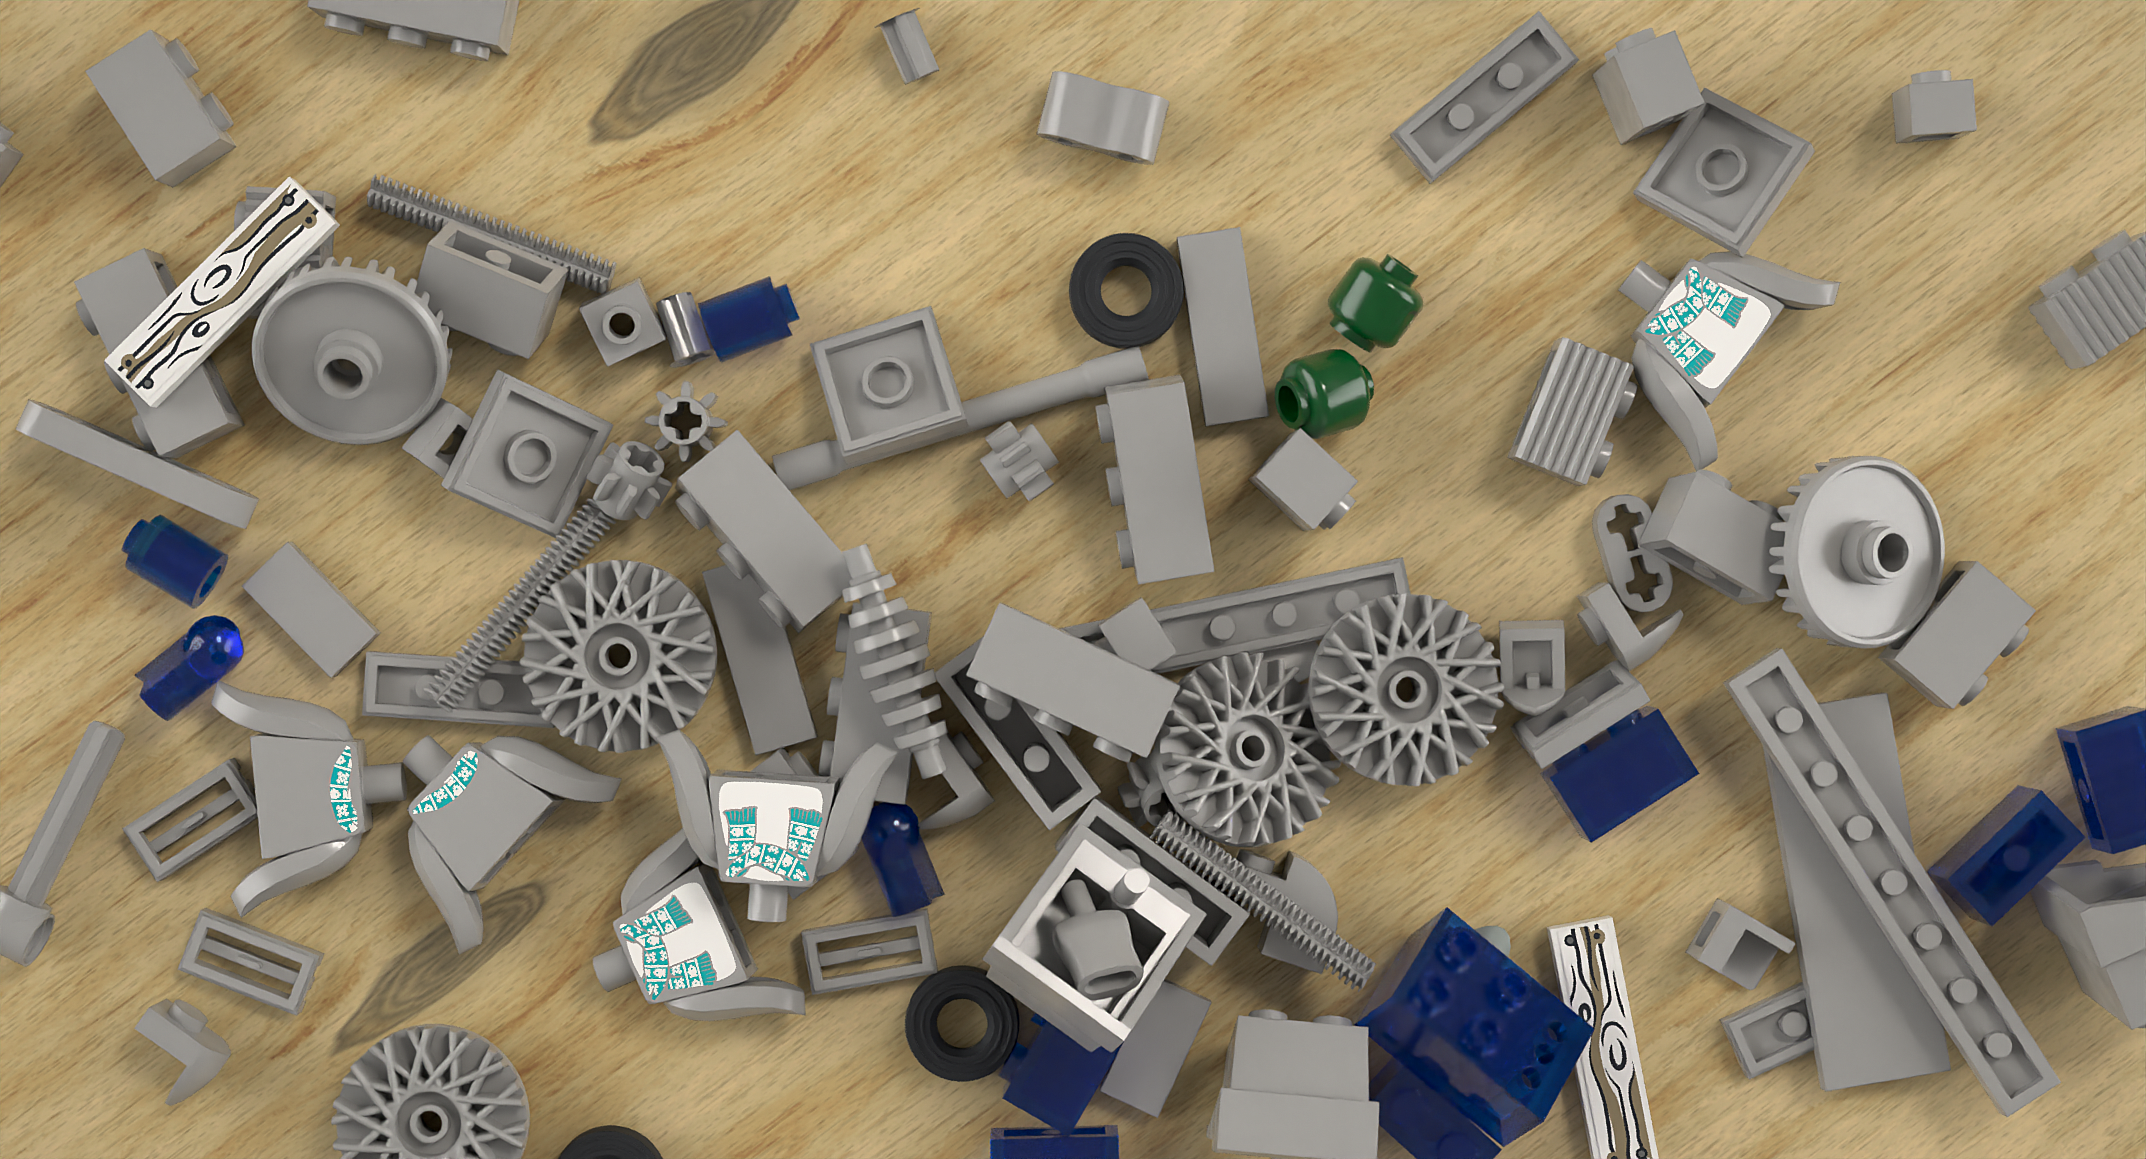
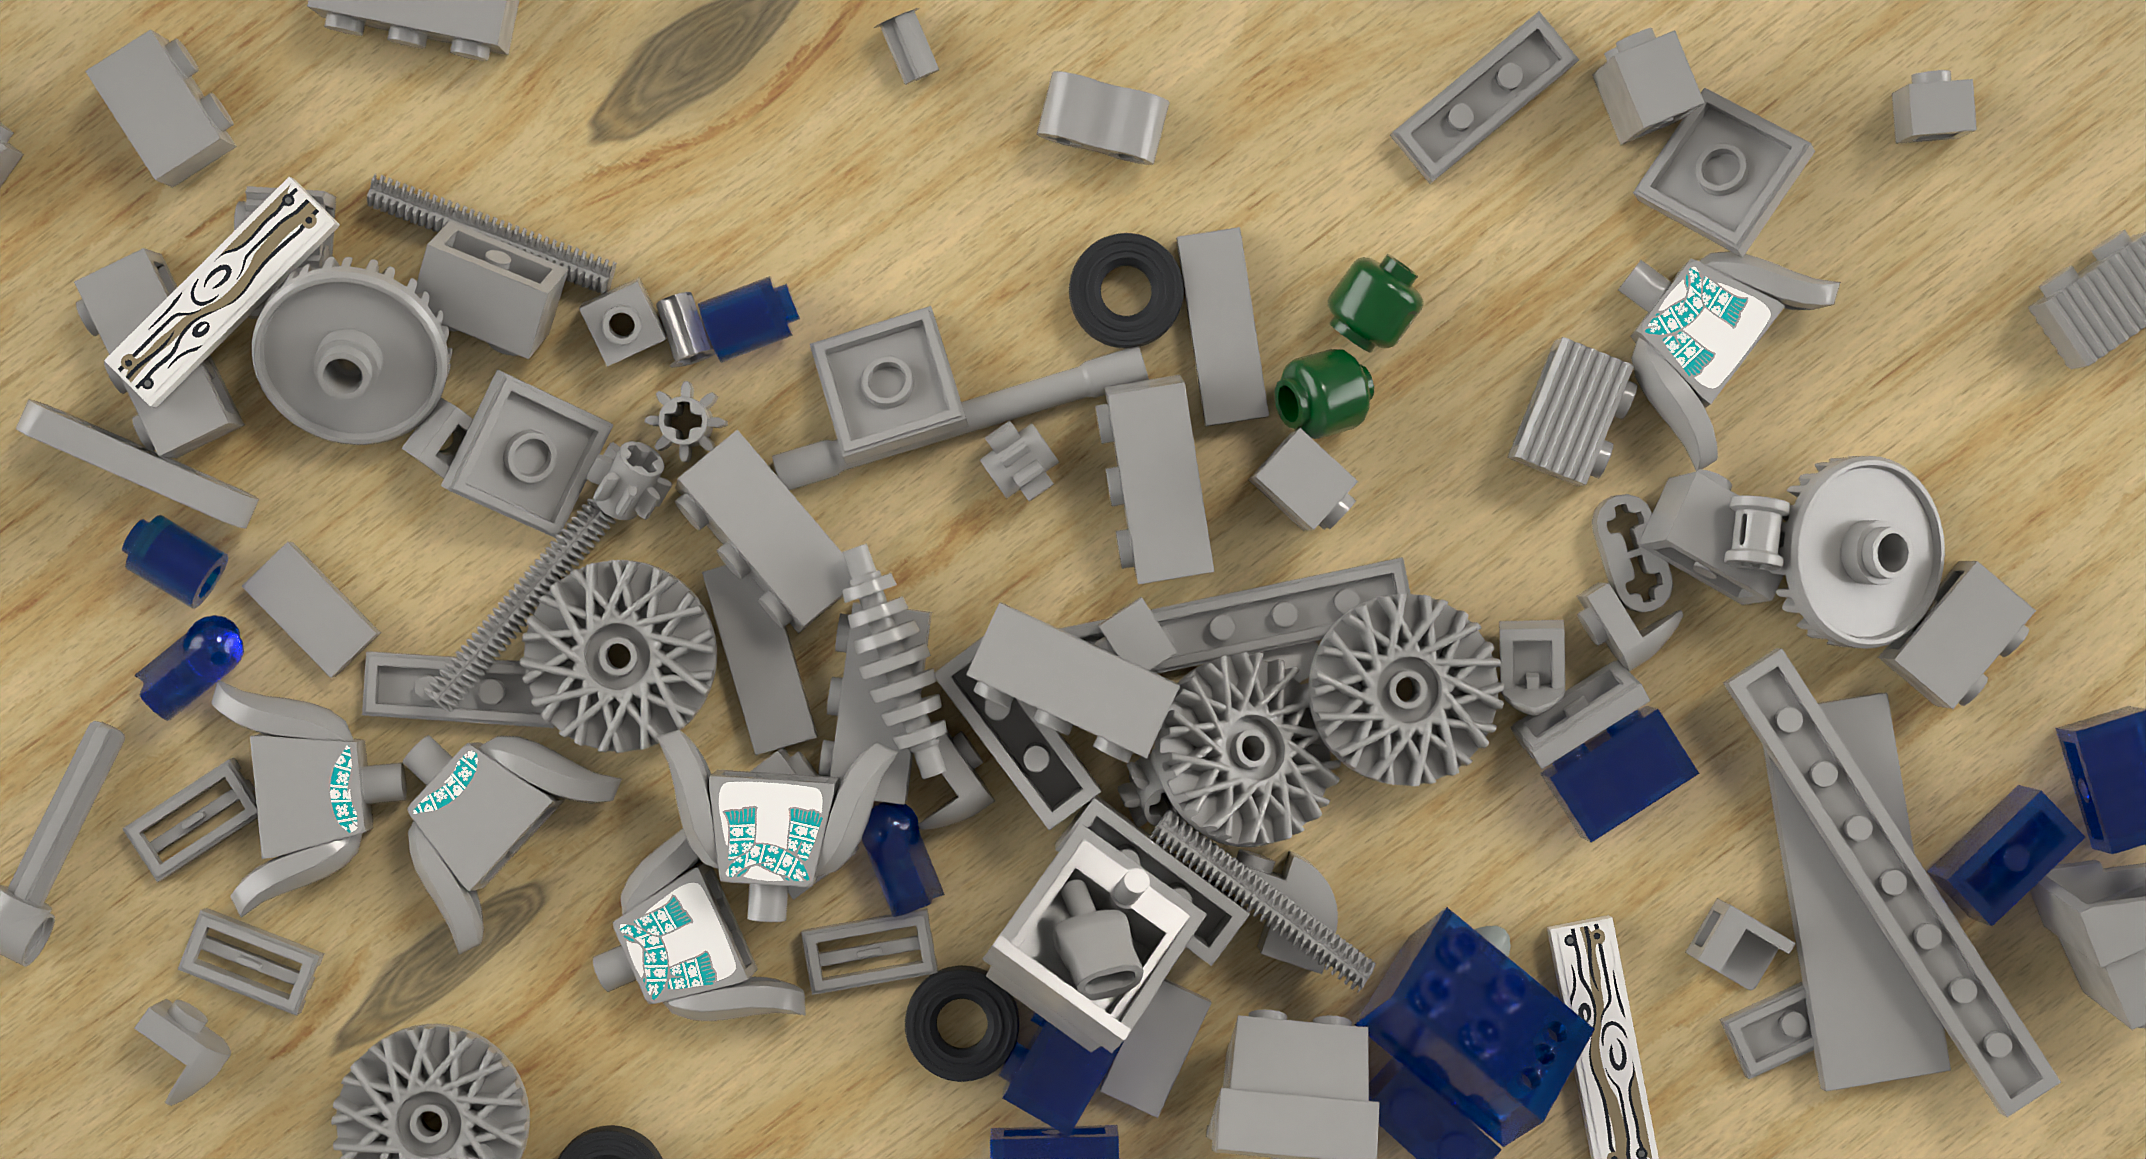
(1756, 532): none -> light grey bush

